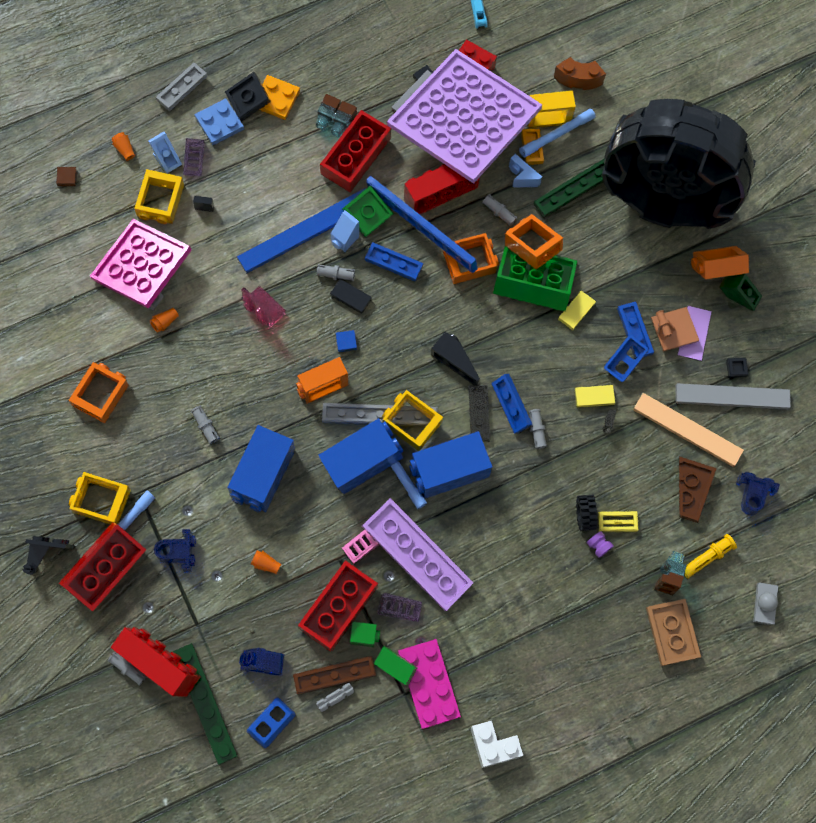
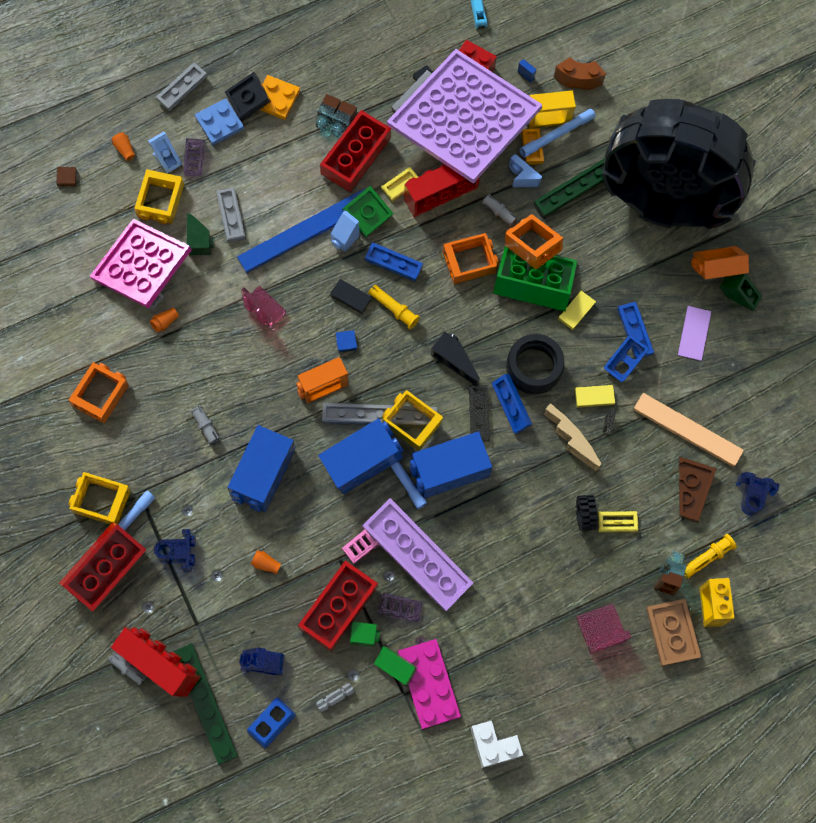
(38, 549): black plate -> none
(198, 237): none -> dark green slope
(203, 203): black tile -> none
(230, 215): none -> light grey tile
(334, 675): reddish brown tile -> none
(336, 272): light grey pin -> none
(395, 188): none -> light yellow tile
(401, 311): none -> yellow pin
(423, 226): blue tile -> none
(526, 70): none -> blue tile
(537, 342): none -> black tyre
(537, 428): light grey pin -> none
(577, 442): none -> tan slope
(598, 542): medium lavender wheel -> none
(602, 629): none -> clear pink bracket
(674, 328): nougat plate -> none
(715, 608): none -> yellow window
(732, 396): light grey tile -> none
(737, 367): black tile -> none
(765, 603): light grey tile -> none

